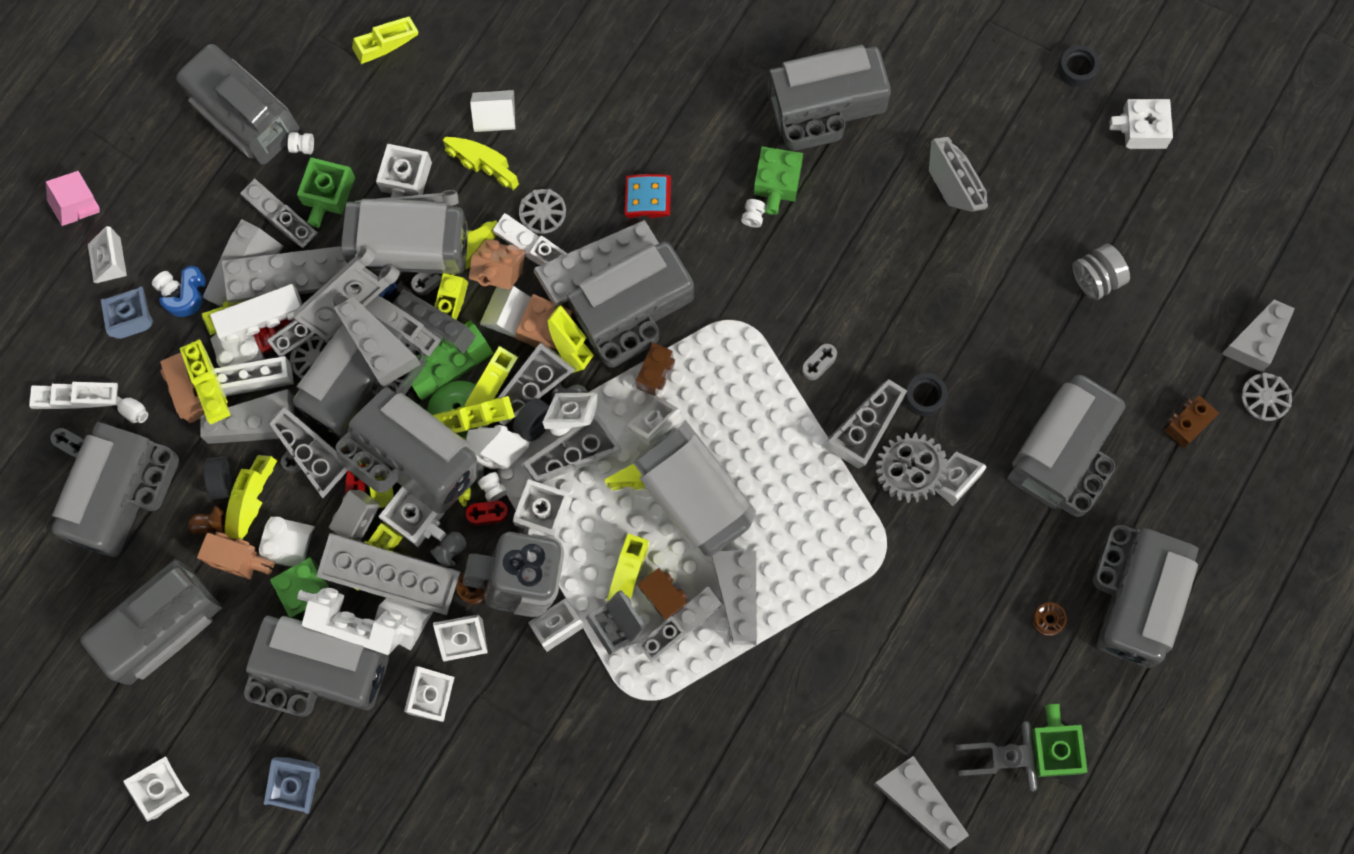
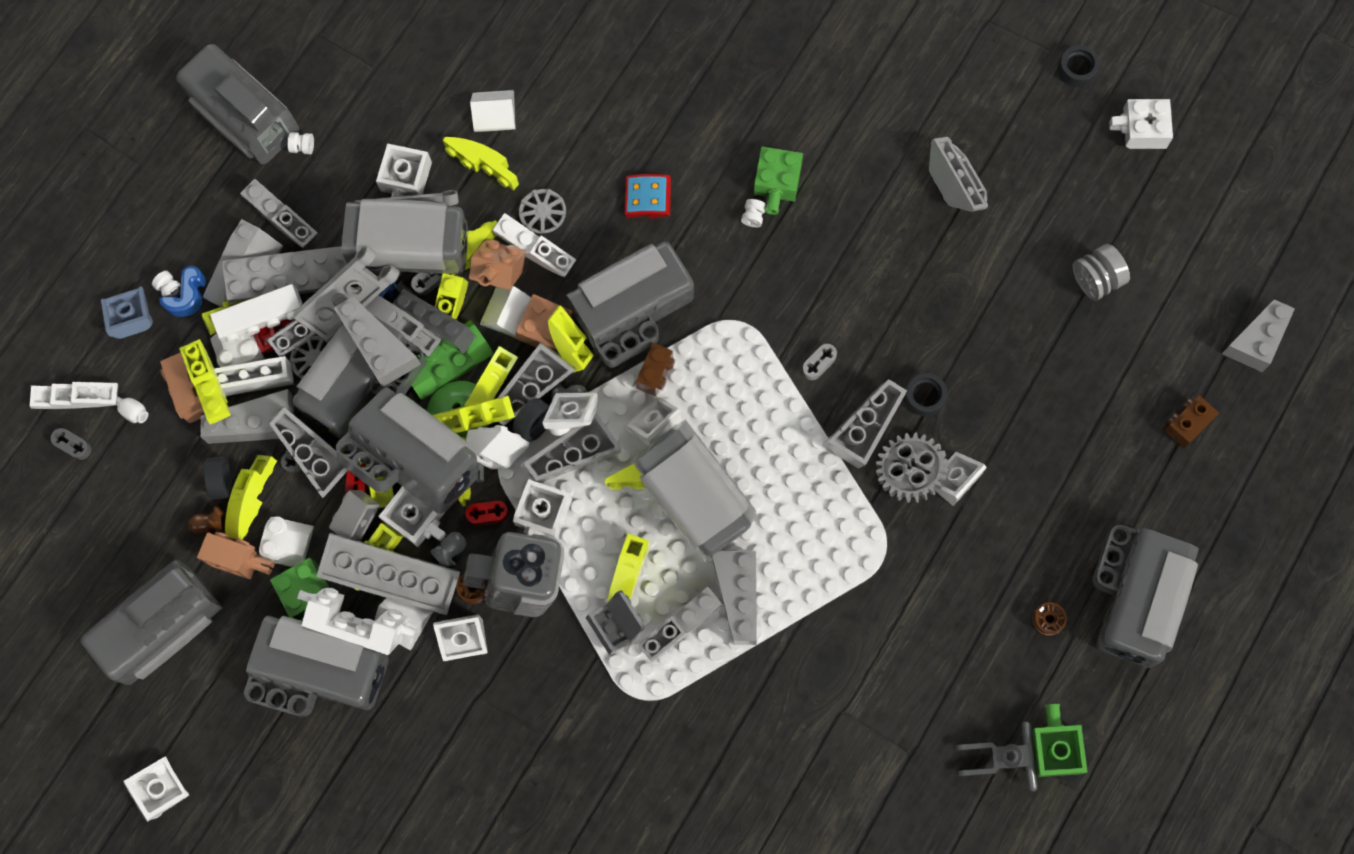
(70, 198): bright pink plate -> none
(106, 256): white slope -> none
(108, 488): dark grey piece -> none
(291, 783): sand blue slope -> none
(325, 189): bright green brick -> none
(384, 39): neon yellow slope -> none
(429, 694): white slope -> none
(492, 487): white wheel -> none
(556, 624): white slope -> none
(566, 272): light grey plate -> none
(662, 593): reddish brown brick -> none
(827, 92): dark grey piece -> none
(921, 801): light grey wedge -> none
(1066, 445): dark grey piece -> none
(1267, 396): light grey wheel -> none

